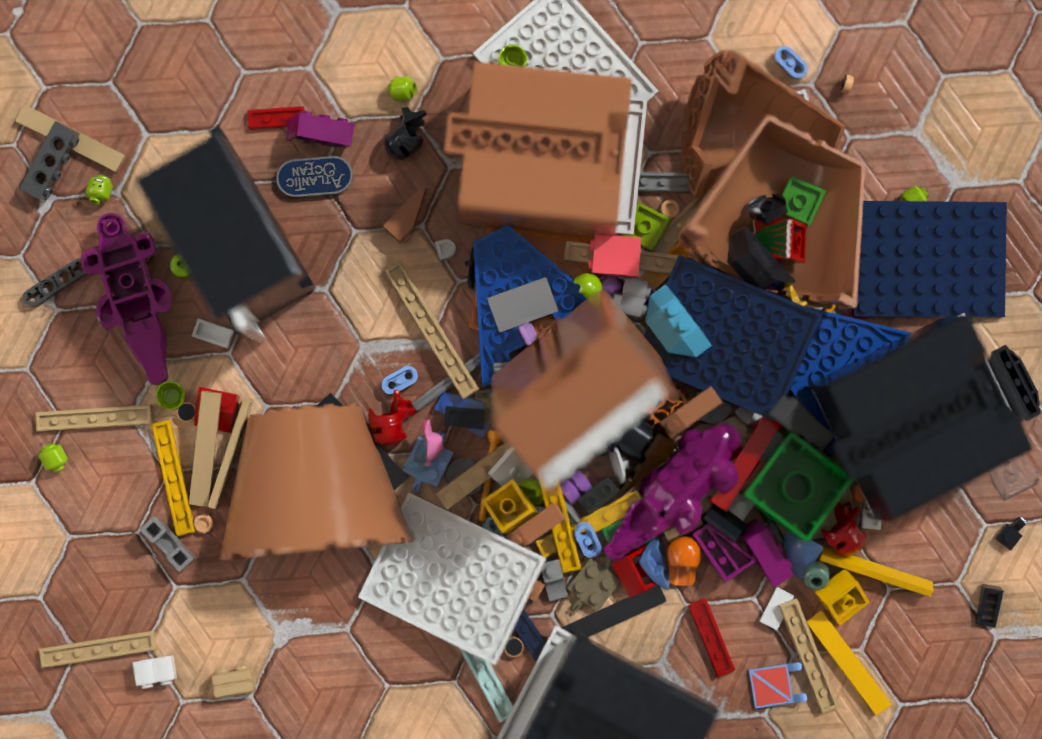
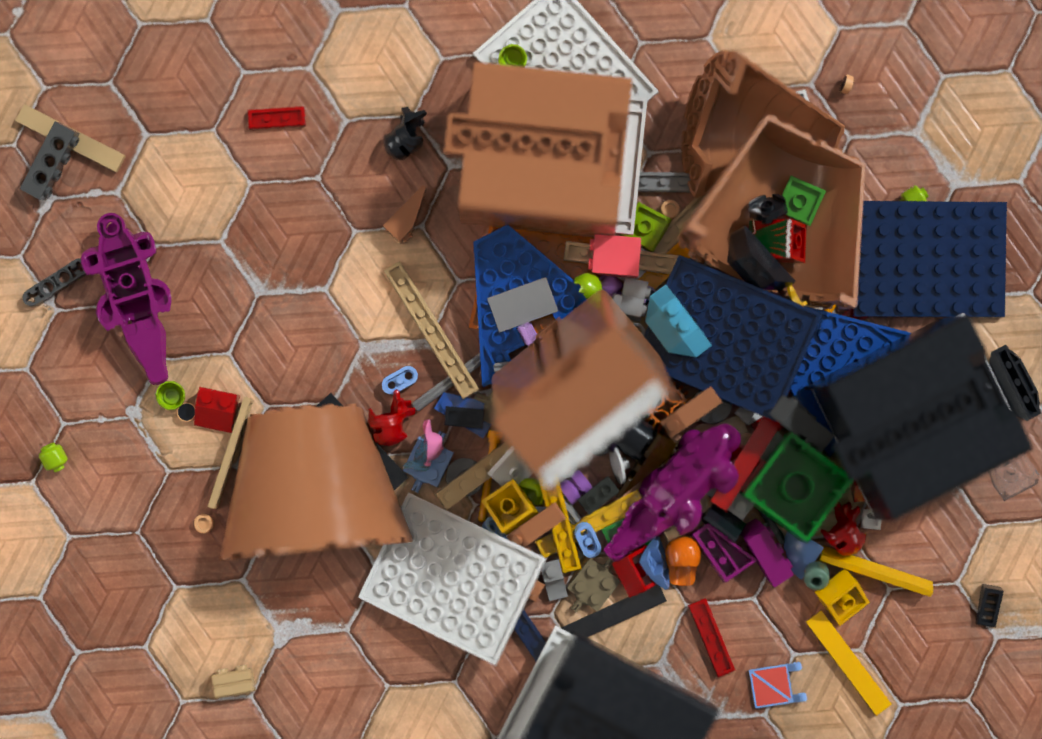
(94, 418): tan tile -> none
(98, 649): tan tile -> none
(99, 189): lime head -> none
(154, 670): white brick -> none
(169, 543): light grey arch -> none
(173, 477): yellow tile -> none
(175, 267): lime head -> none
(205, 448): tan tile -> none
(213, 333): white tile -> none
(226, 234): black piece -> none
(314, 176): tile -> none
(320, 130): magenta wedge -> none
(402, 88): lime head -> none
(445, 249): white tile -> none
(471, 274): black piece -> none
(490, 685): light aqua tile -> none
(514, 647): black tile -> none
(772, 615): white tile -> none
(792, 61): light blue plate -> none
(808, 655): tan tile -> none
(1010, 535): black plate -> none

